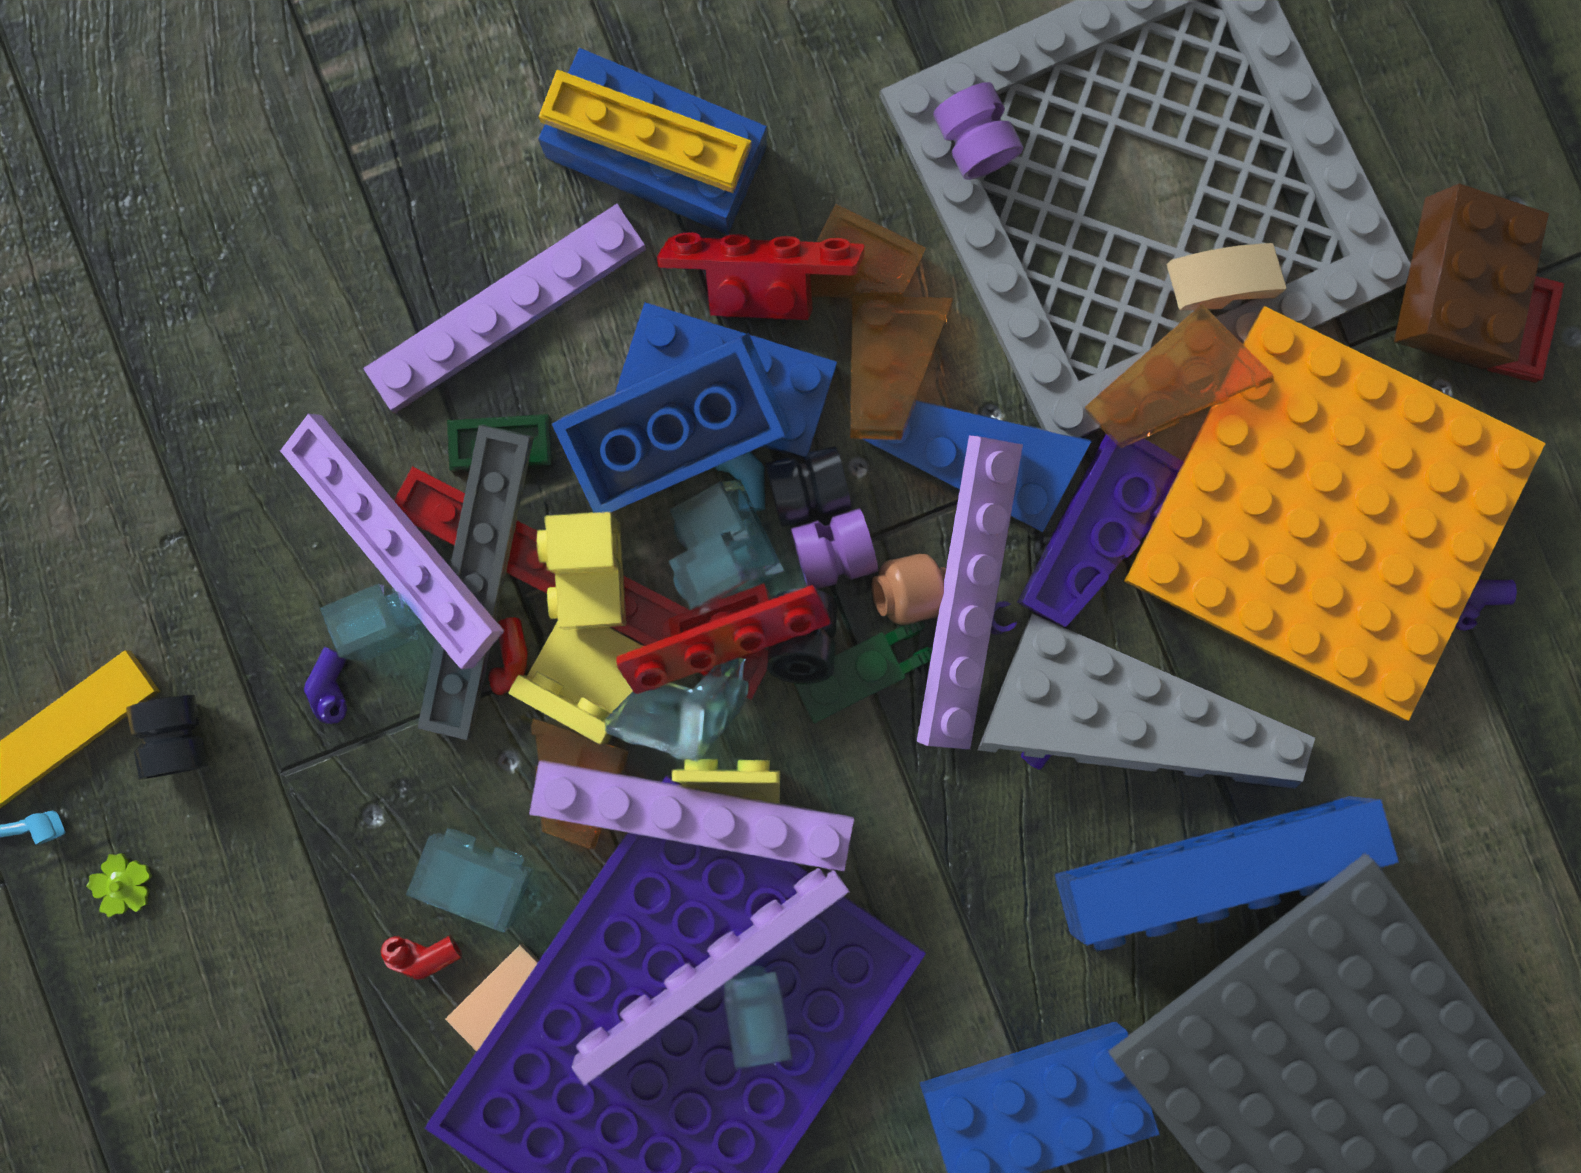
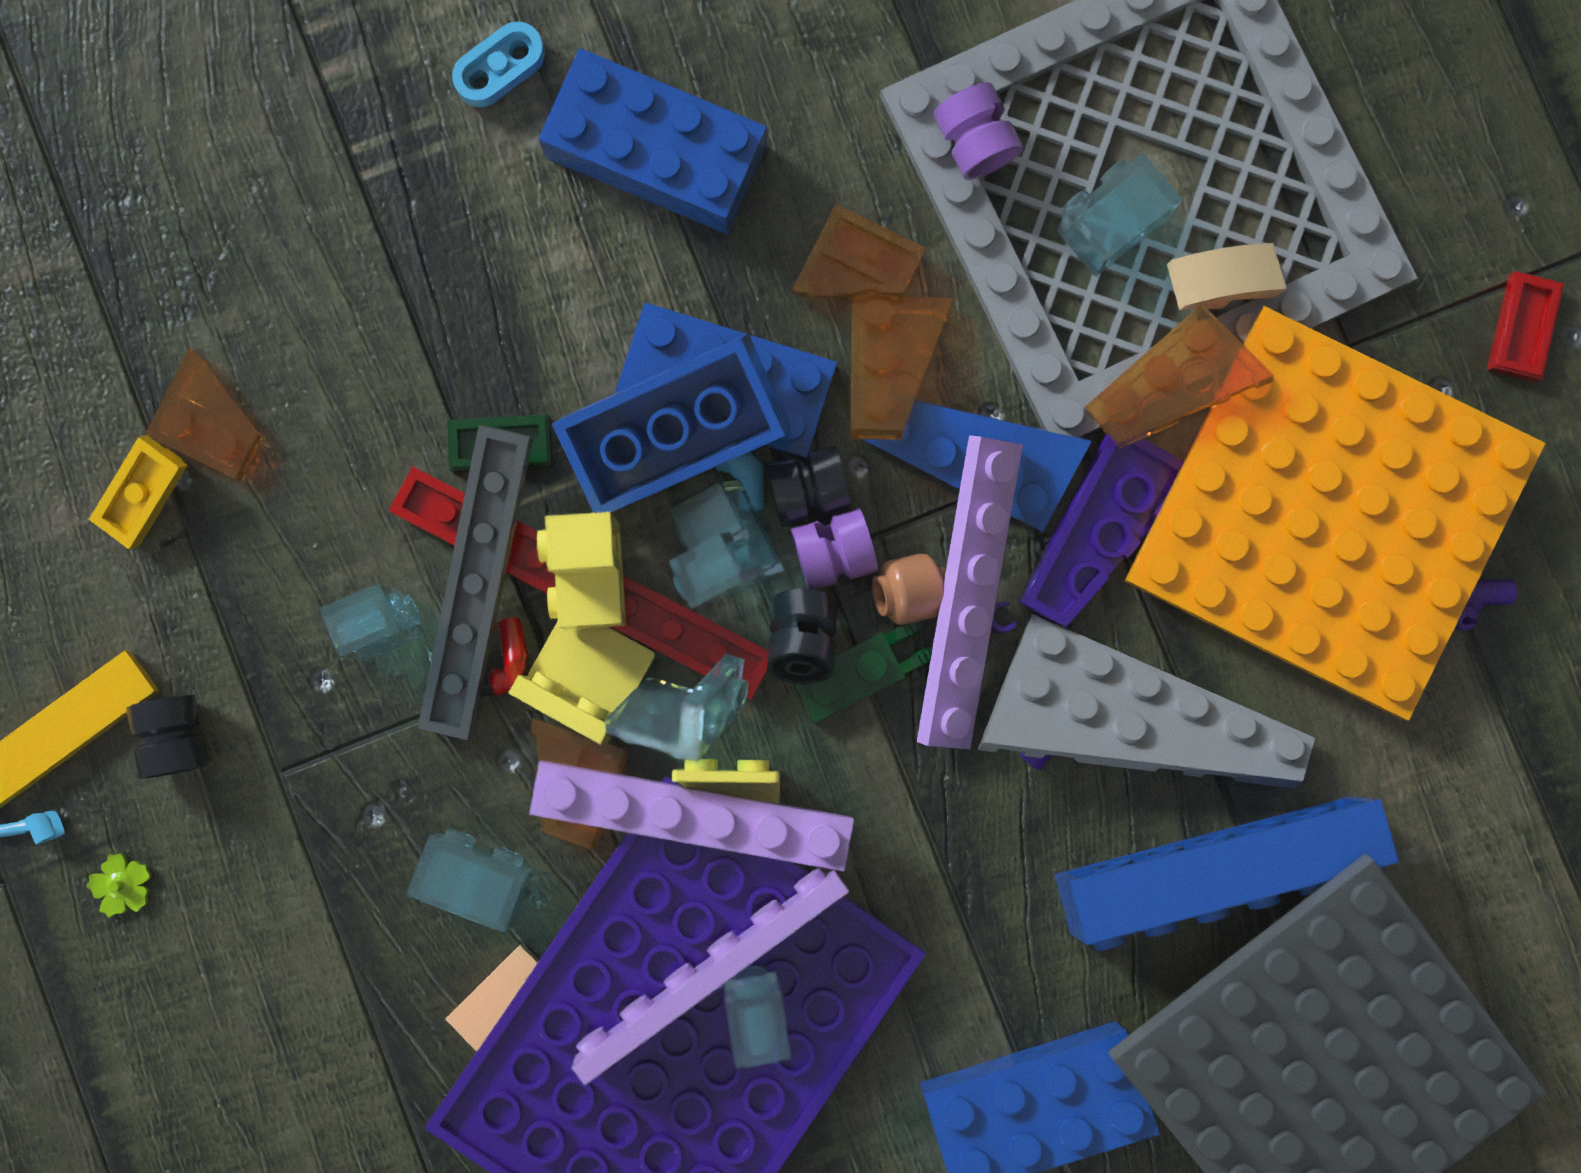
(138, 492): none -> yellow plate
(205, 420): none -> clear orange wing
(323, 690): dark purple arm -> none
(392, 541): lavender plate -> none
(417, 960): red arm -> none
(495, 61): none -> medium azure plate
(505, 308): lavender plate -> none
(645, 131): yellow tile -> none
(722, 633): red bracket -> none
(761, 275): red bracket -> none
(1118, 213): none -> clear light blue brick
(1471, 277): reddish brown brick -> none

